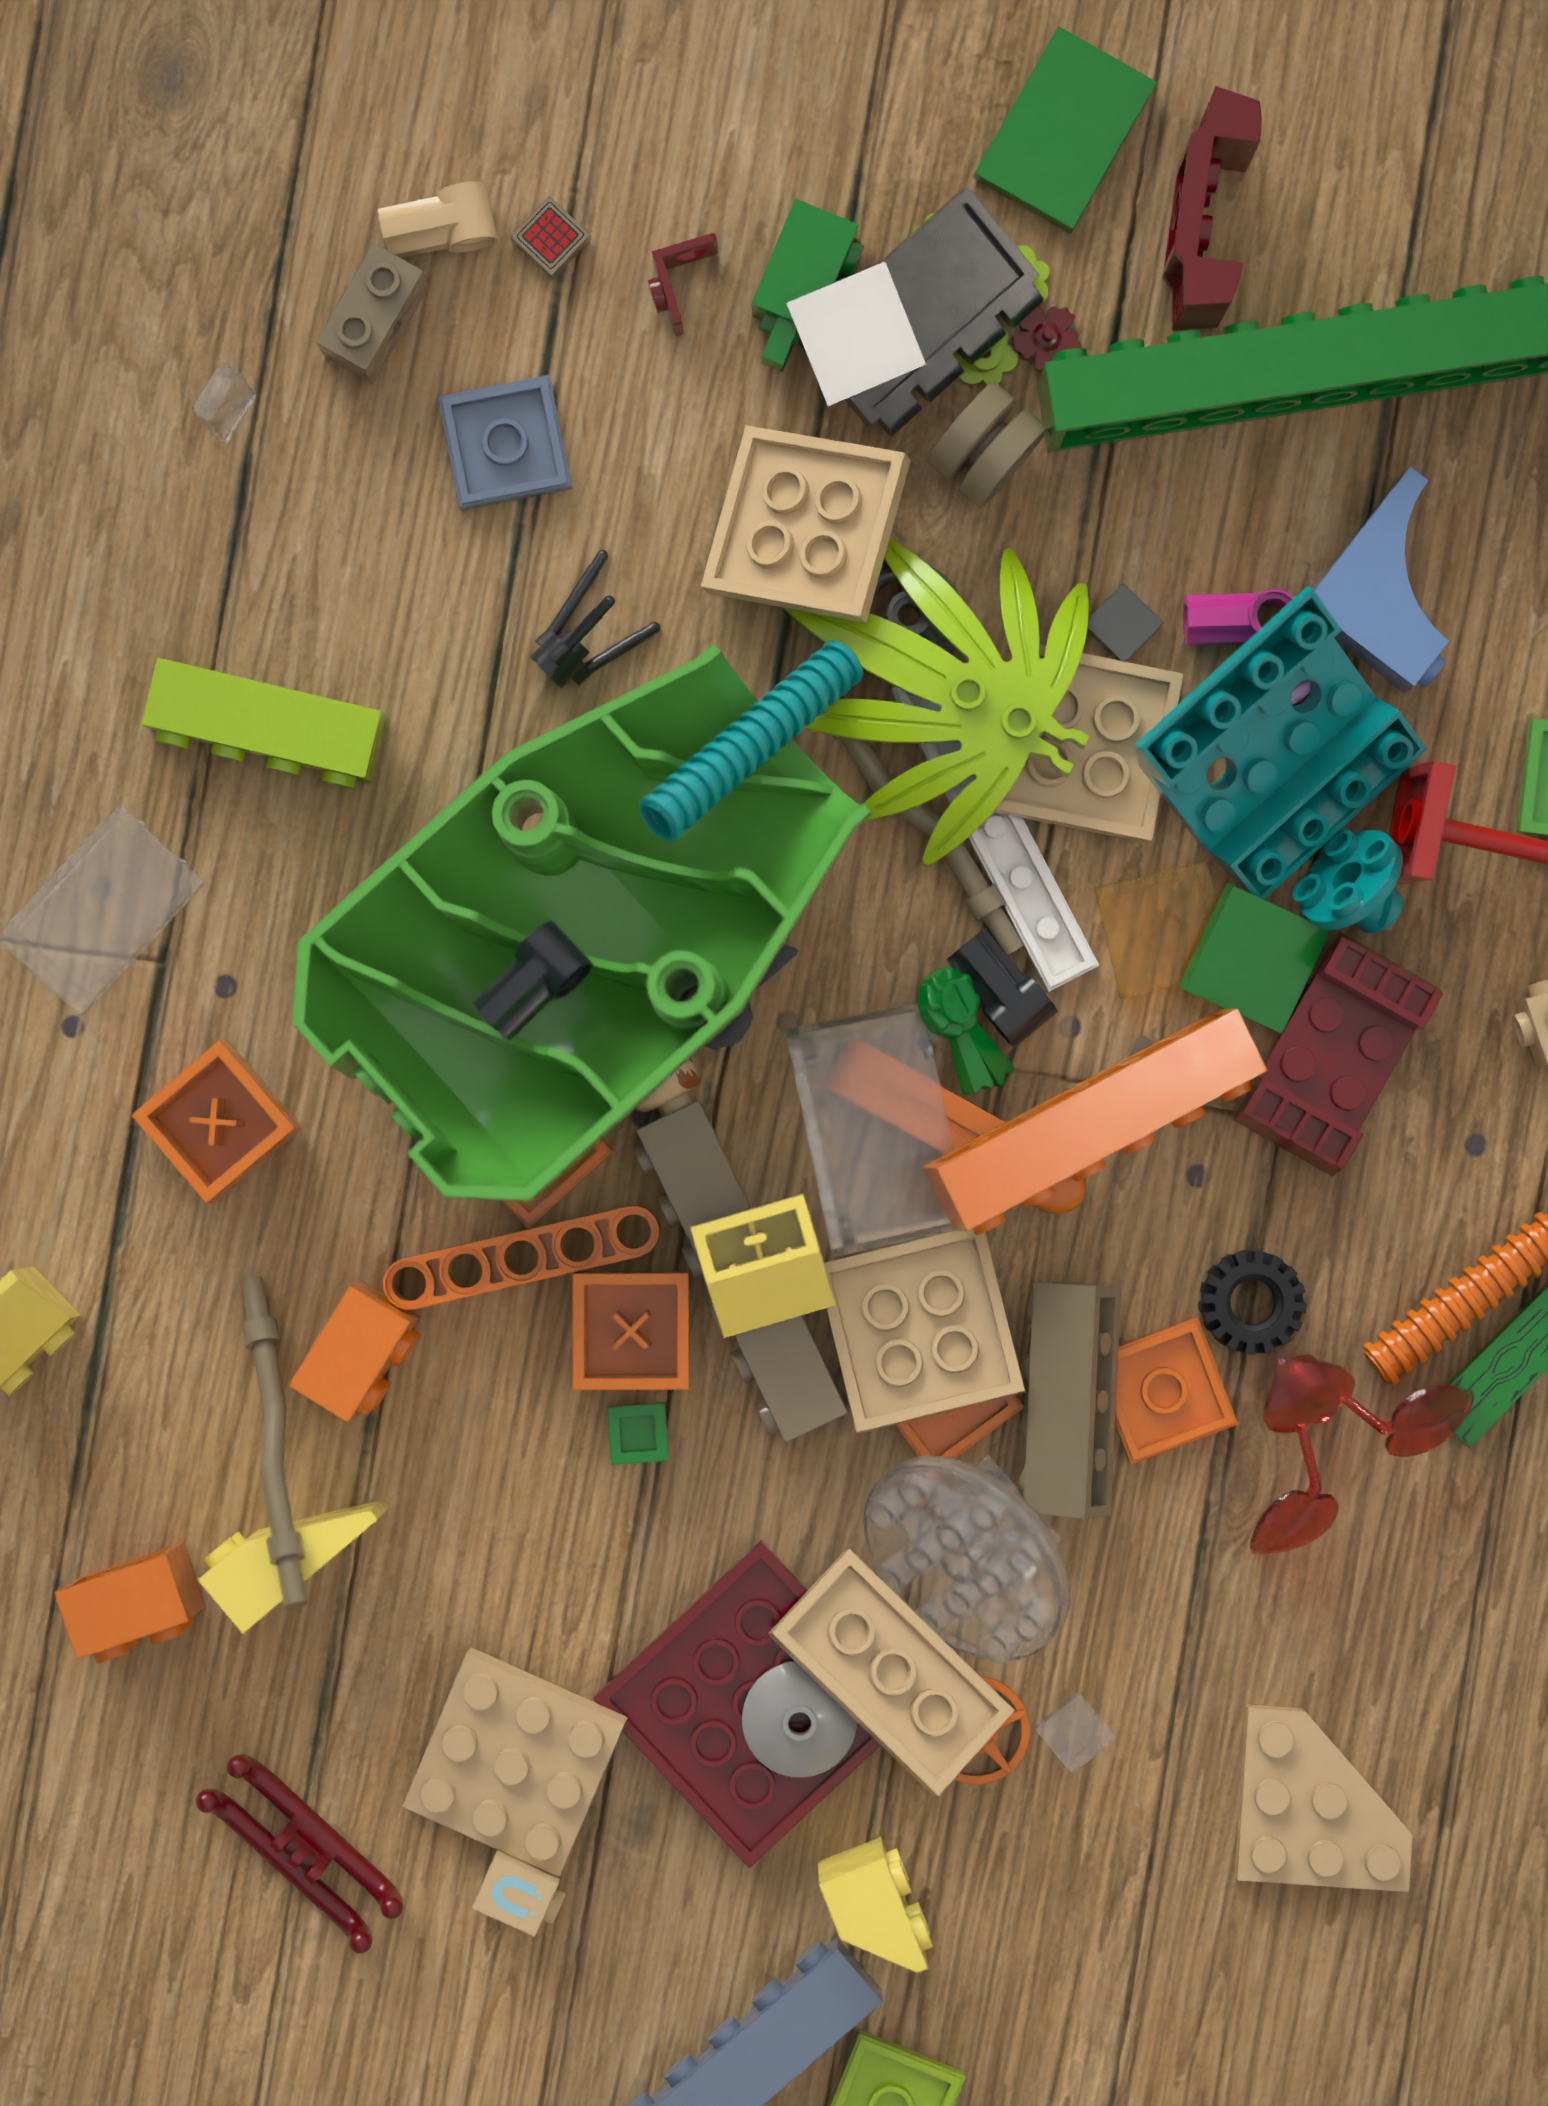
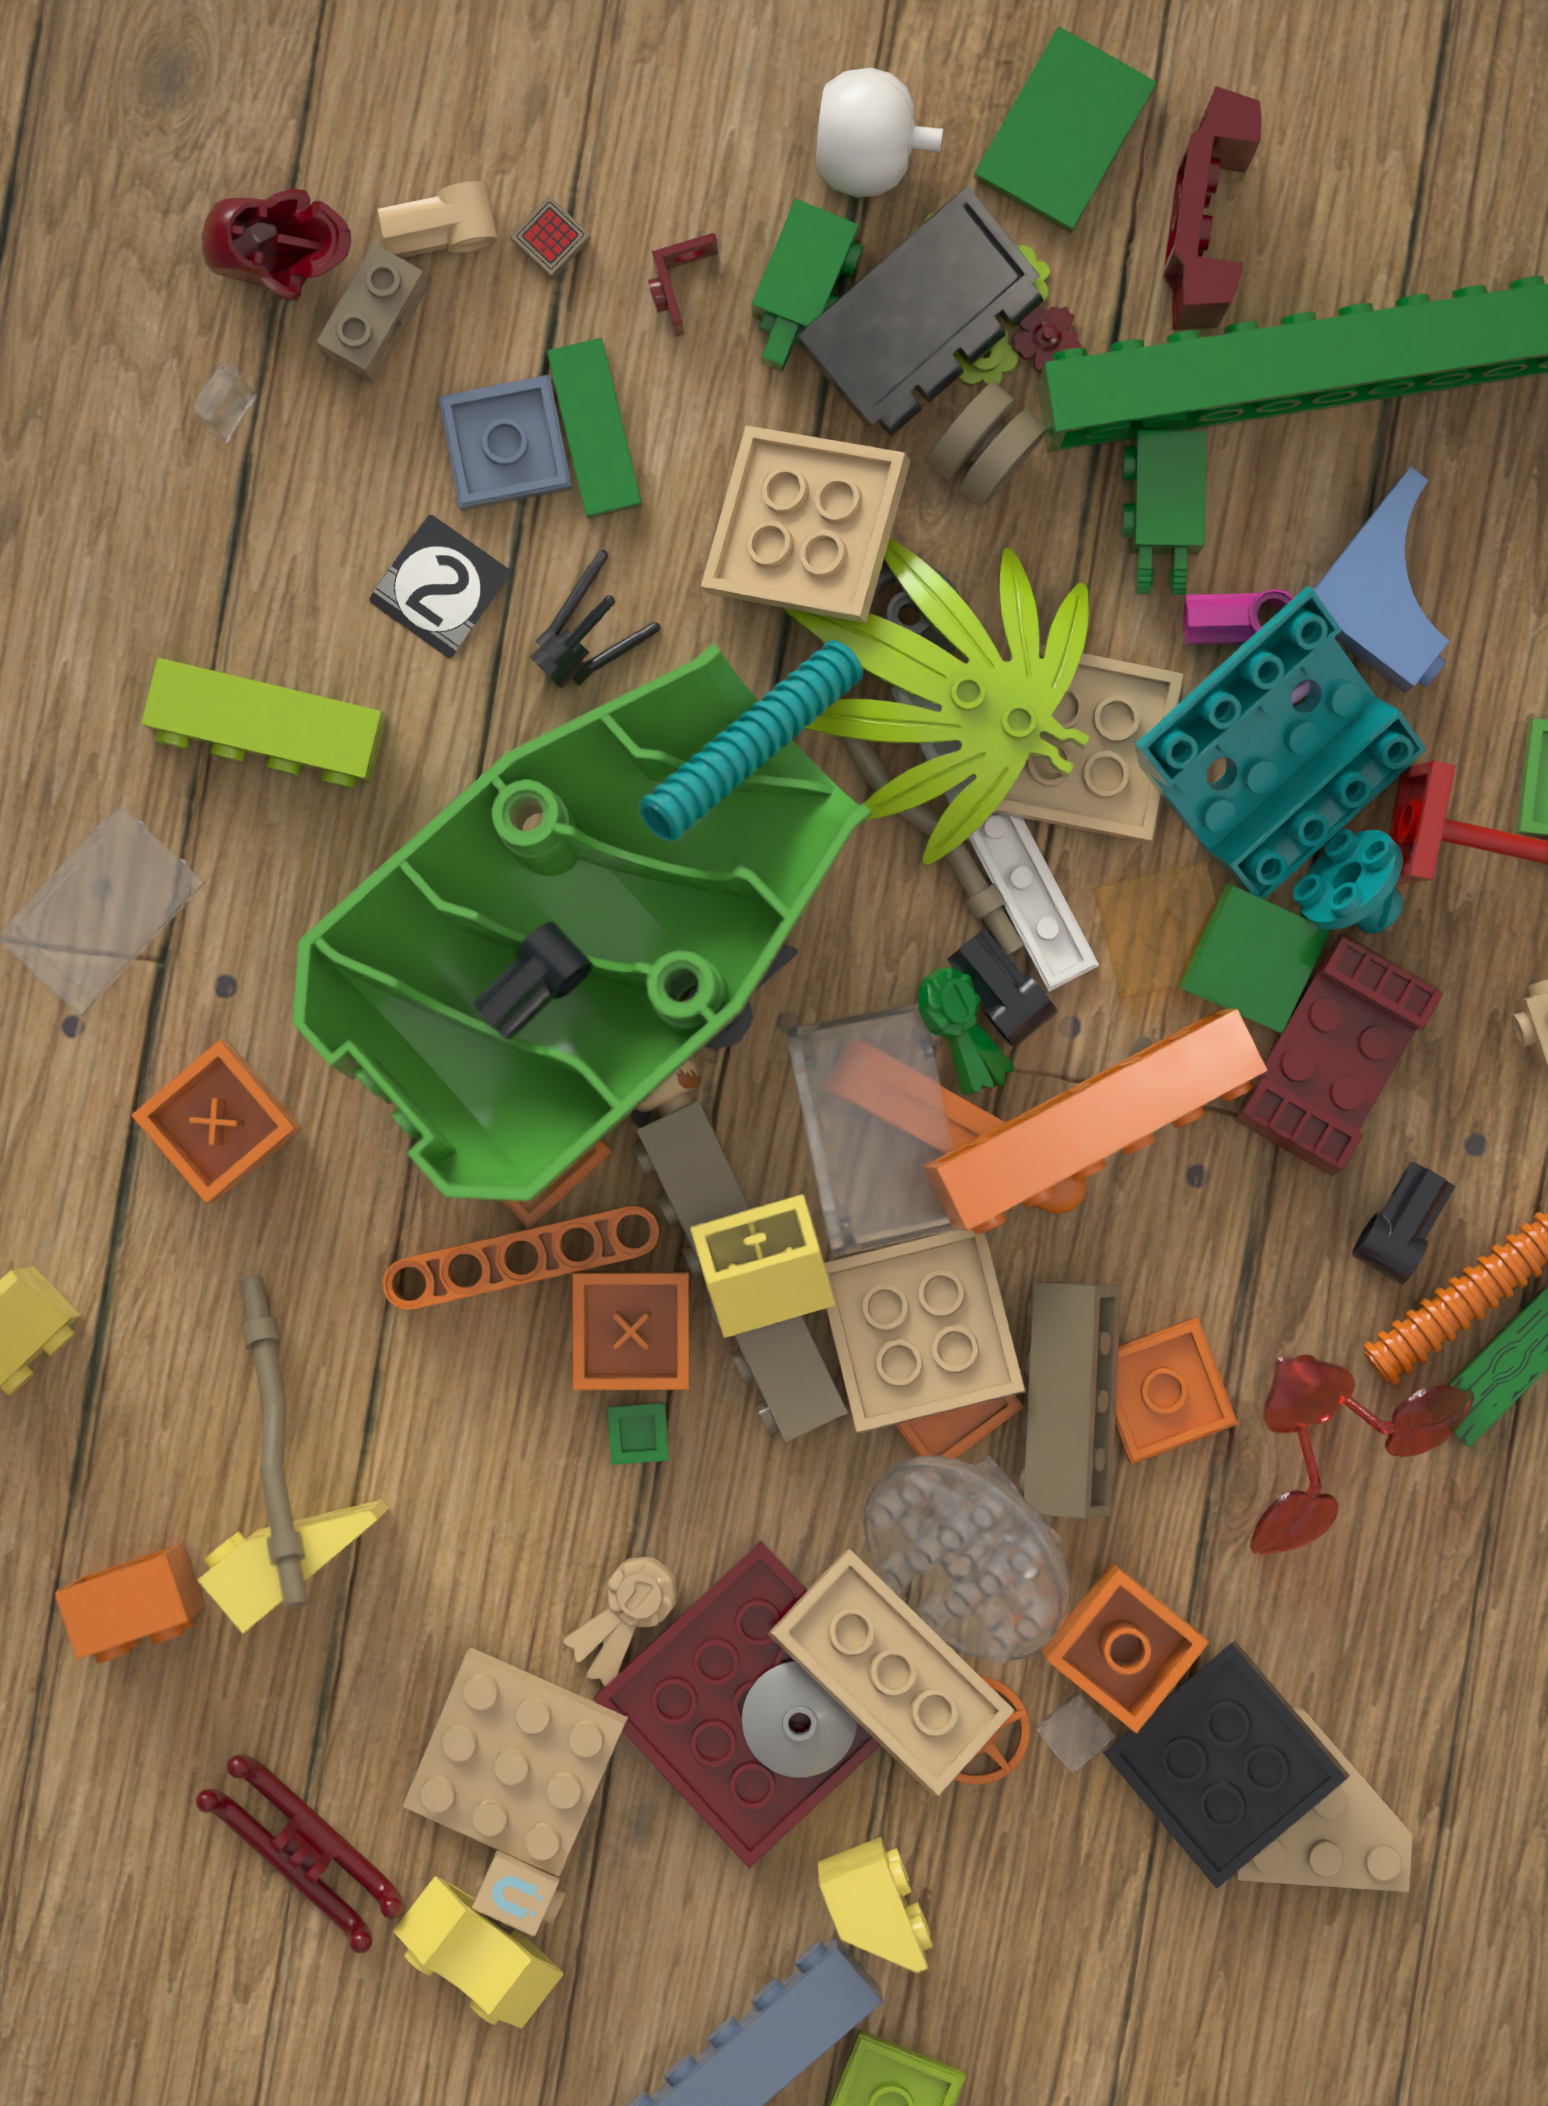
(274, 241): none -> dark red head
(355, 1352): orange brick -> none
(440, 585): none -> sticker
(496, 1969): none -> light yellow brick
(594, 428): none -> green tile
(638, 1596): none -> tan piece
(856, 333): white sticker -> none
(868, 132): none -> white piece
(1123, 623): dark grey tile -> none
(1124, 1647): none -> orange brick
(1165, 503): none -> green hinge
(1226, 1764): none -> black plate
(1286, 1310): black tyre -> none
(1396, 1237): none -> black piece

